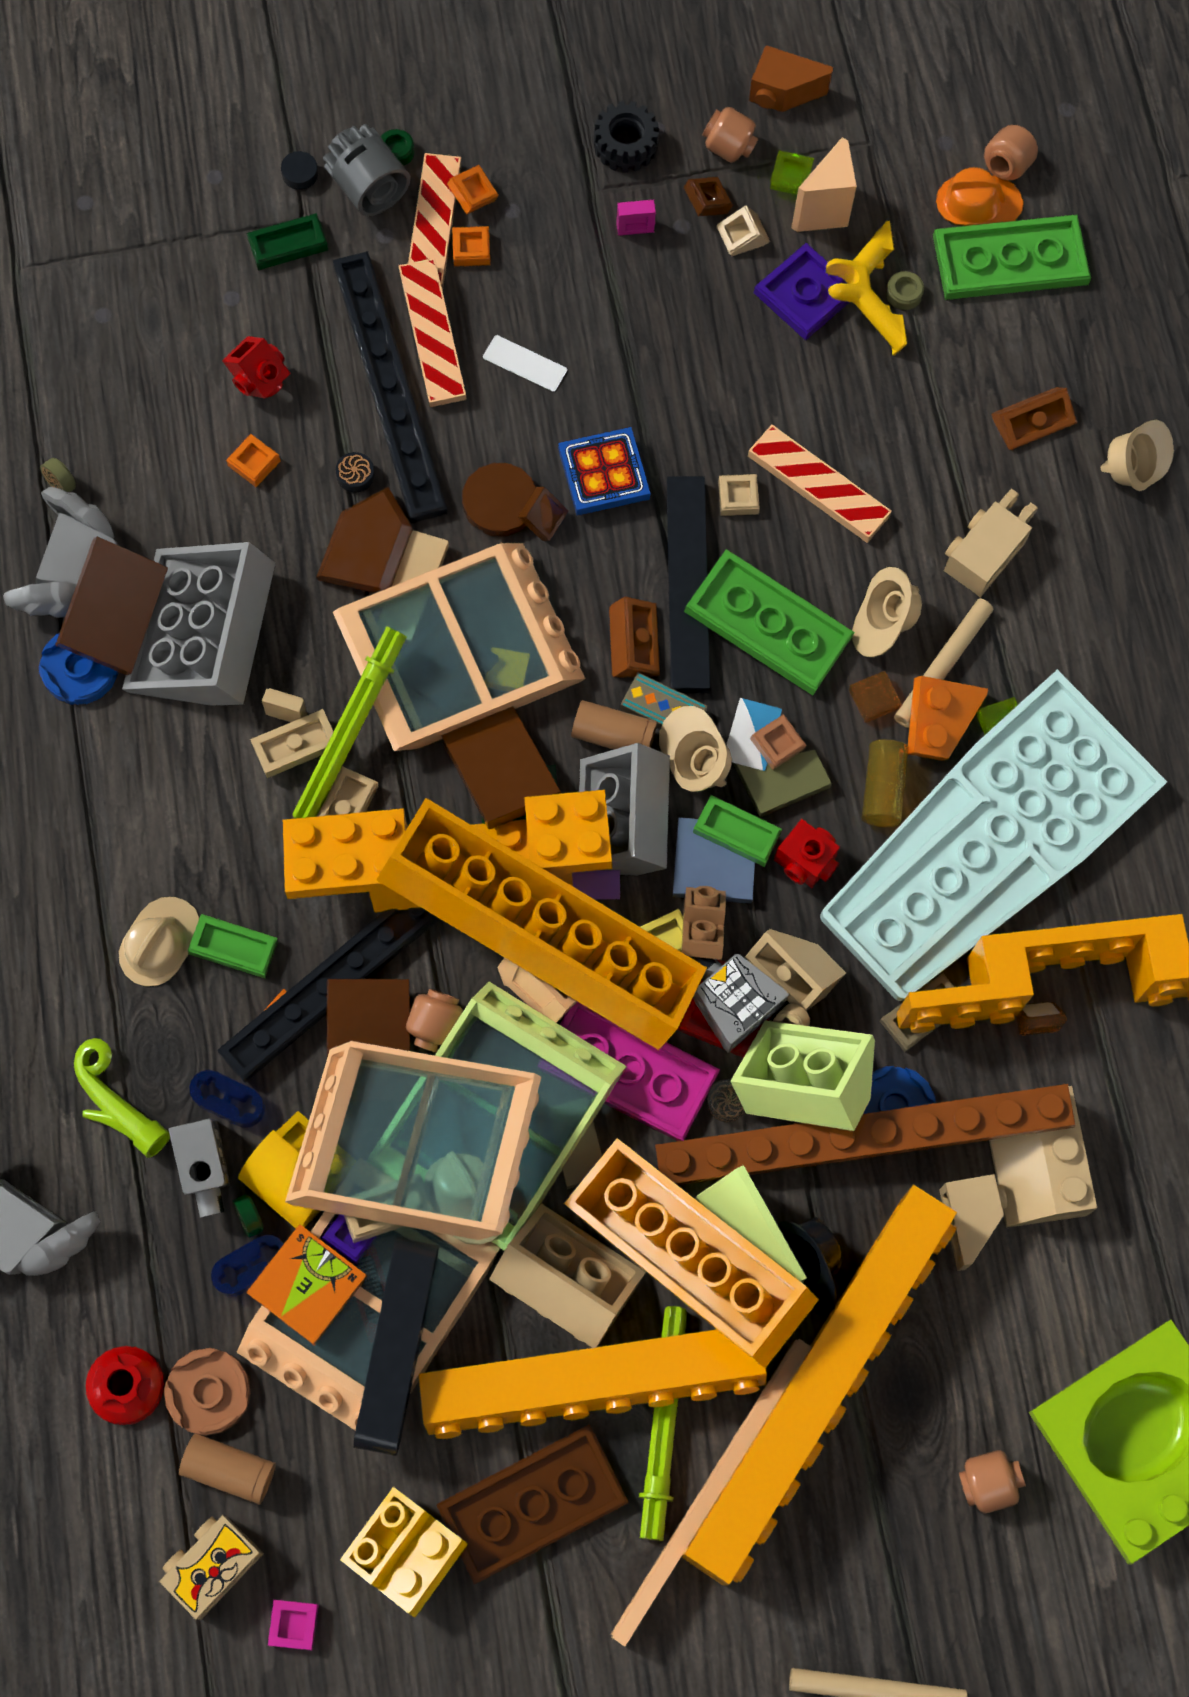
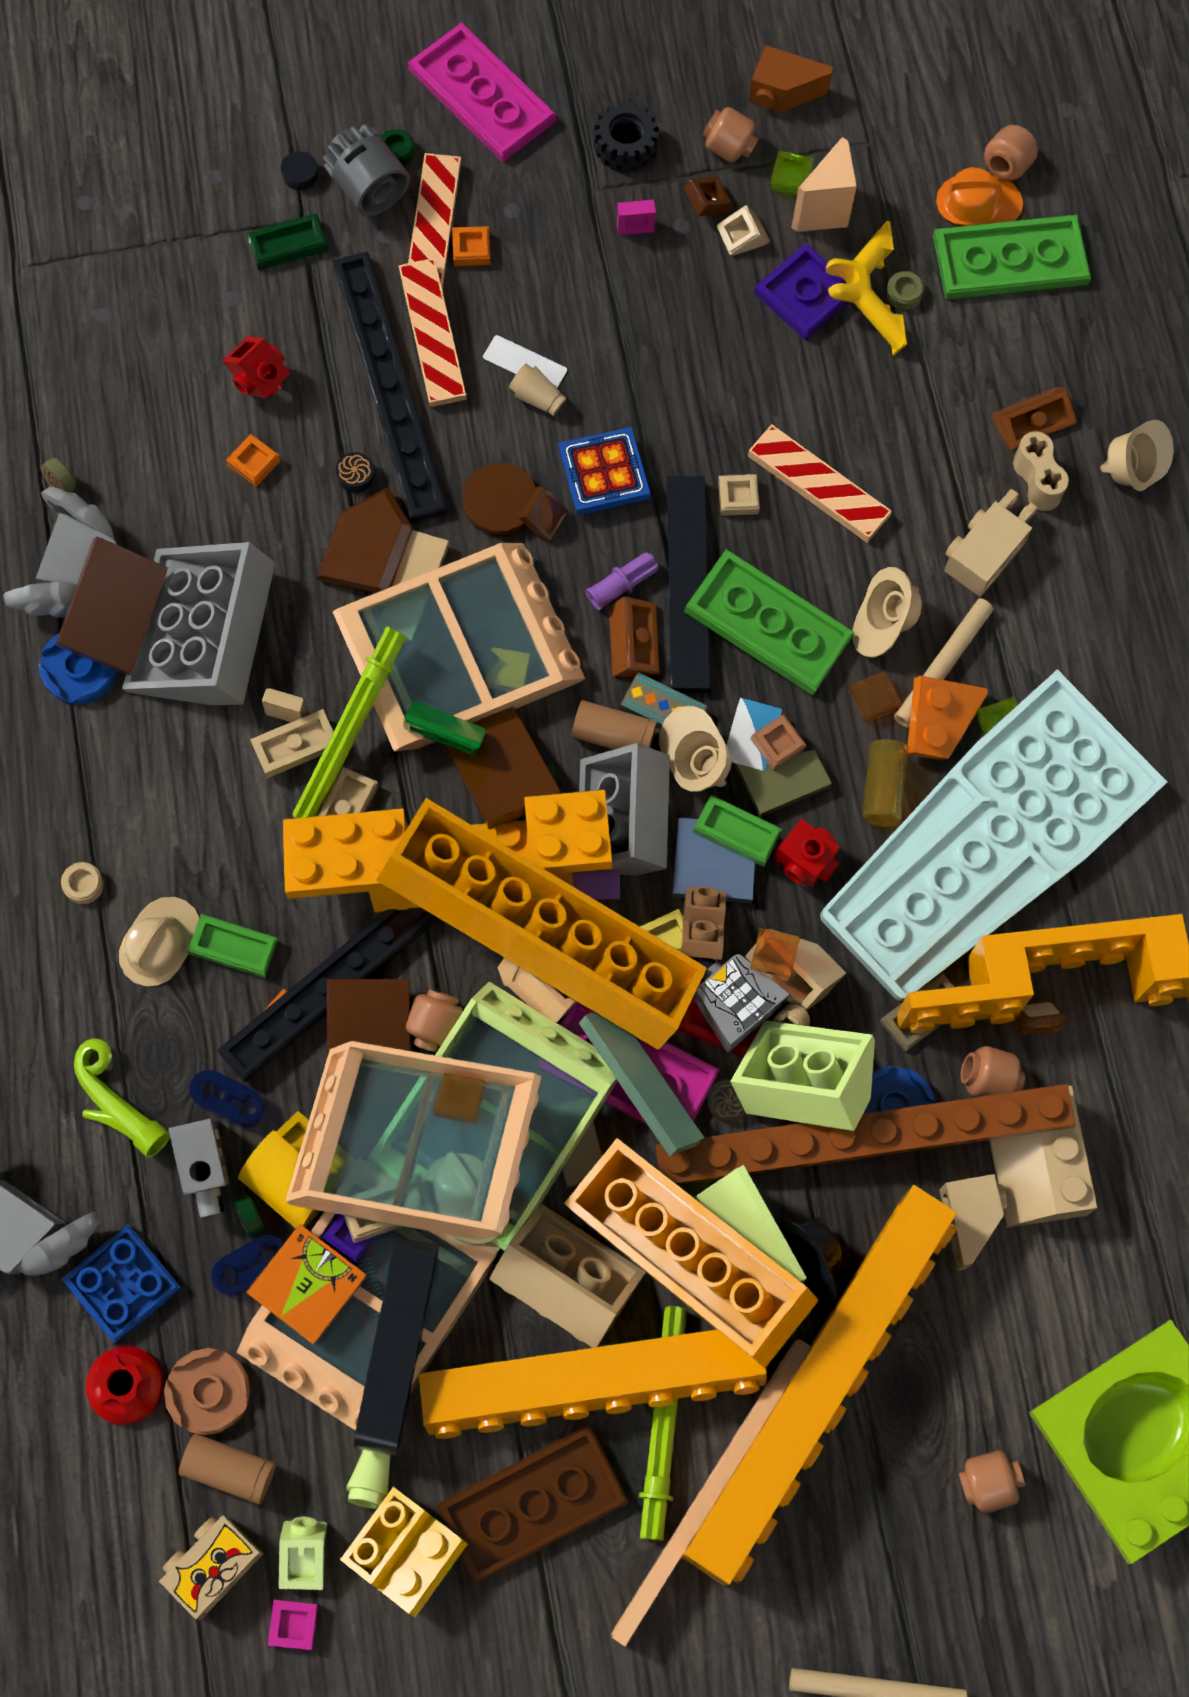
(82, 883): none -> tan tile
(121, 1284): none -> blue tile
(302, 1554): none -> yellowish green bracket
(369, 1480): none -> yellowish green cone
(444, 728): none -> green slope
(459, 1098): none -> clear orange tile
(472, 189): orange tile -> none
(482, 92): none -> dark pink tile
(537, 390): none -> tan cone
(622, 580): none -> medium lavender axle
(643, 1084): none -> sand green tile
(775, 953): none -> clear orange tile
(991, 1072): none -> nougat head
(1043, 475): none -> tan axle

